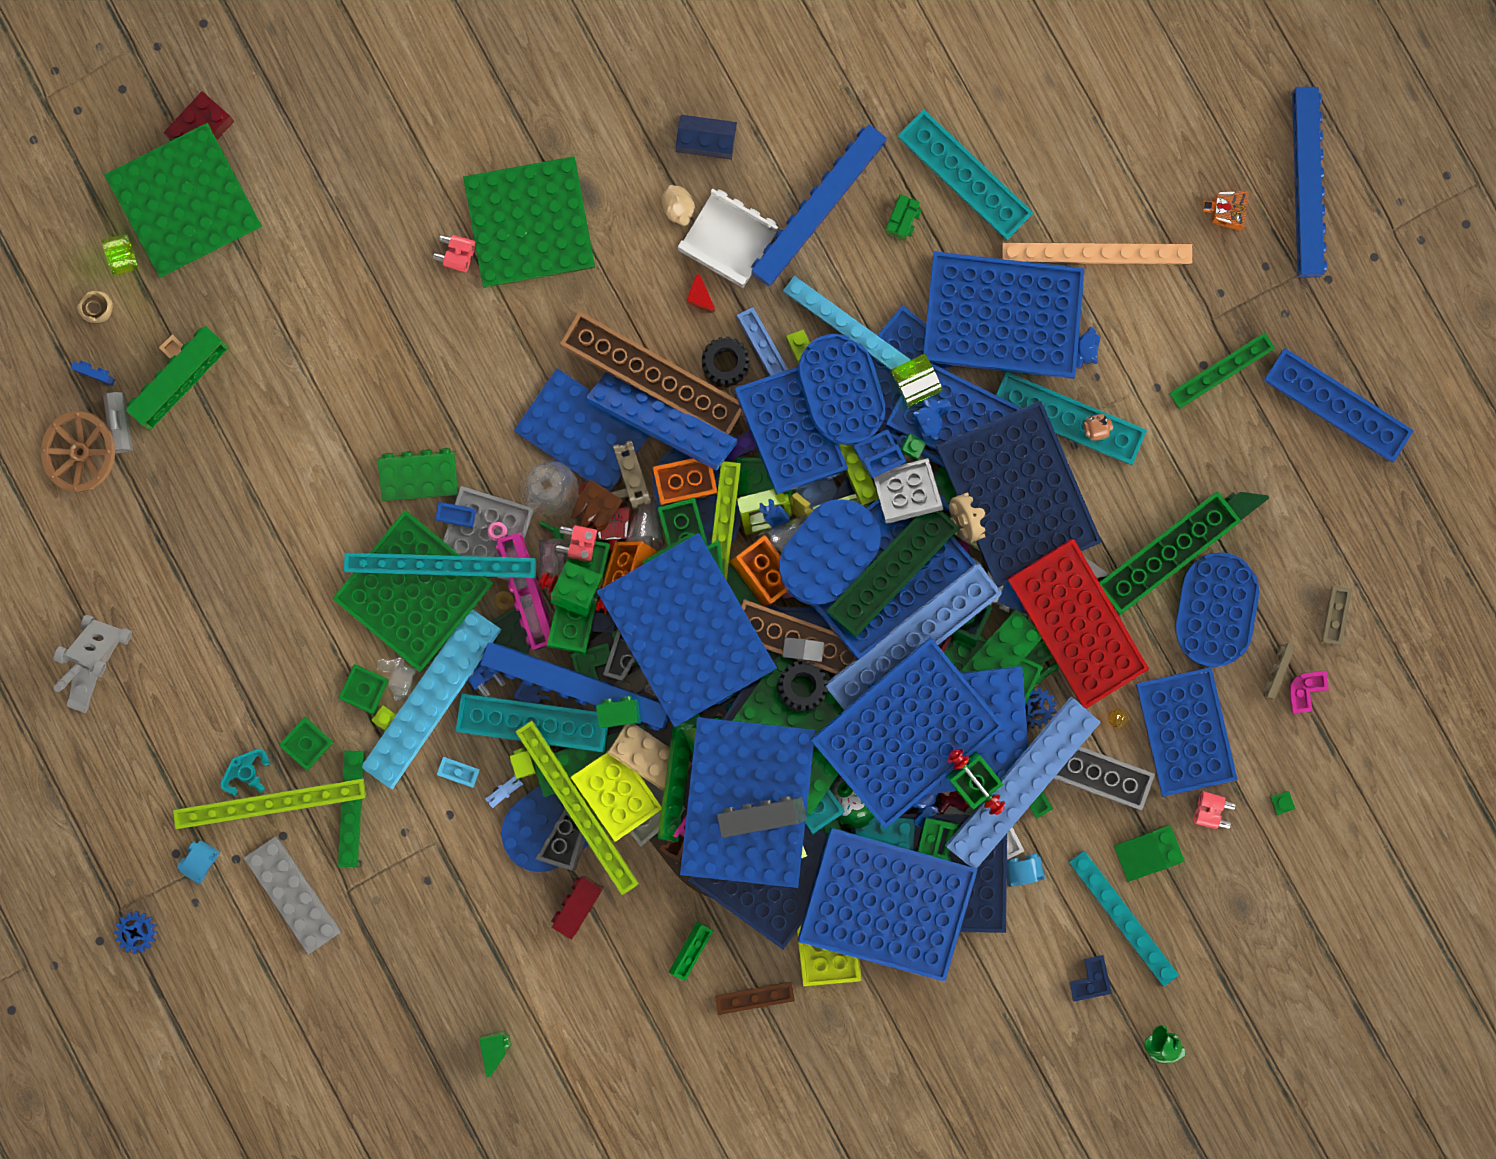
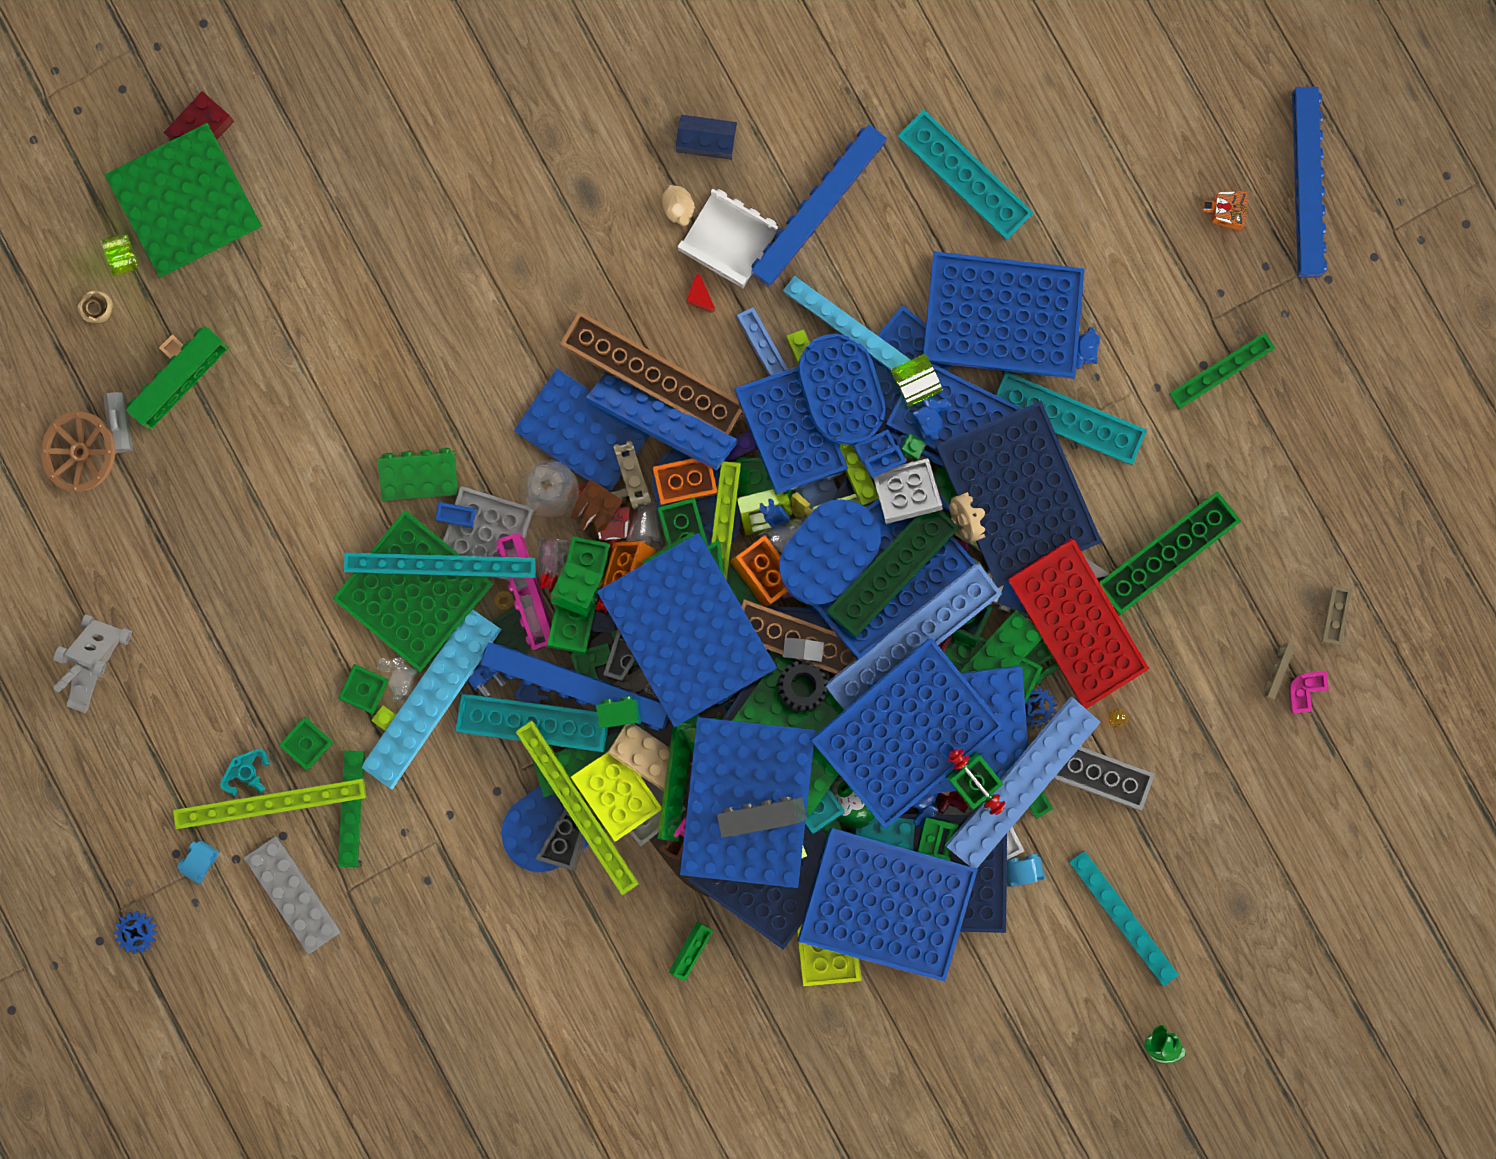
(100, 374): blue plate -> none
(458, 254): coral piece -> none
(458, 772): medium azure plate -> none
(493, 1049): green slope -> none
(495, 525): bright pink plate -> none
(504, 791): light blue pin -> none
(522, 763): lime brick -> none
(528, 222): green plate -> none
(556, 535): green hand -> none
(576, 906): dark red brick -> none
(581, 543): coral piece -> none
(725, 345): black tyre -> none
(754, 998): reddish brown plate -> none
(902, 217): green brick -> none
(1097, 427): nougat head -> none
(1097, 982): dark blue plate -> none
(1098, 253): light nougat plate -> none
(1149, 853): green slope -> none
(1186, 732): blue plate -> none
(1209, 810): coral piece -> none
(1217, 609): blue plate -> none
(1245, 503): dark green slope -> none
(1282, 803): green plate -> none
(1338, 405): blue plate -> none

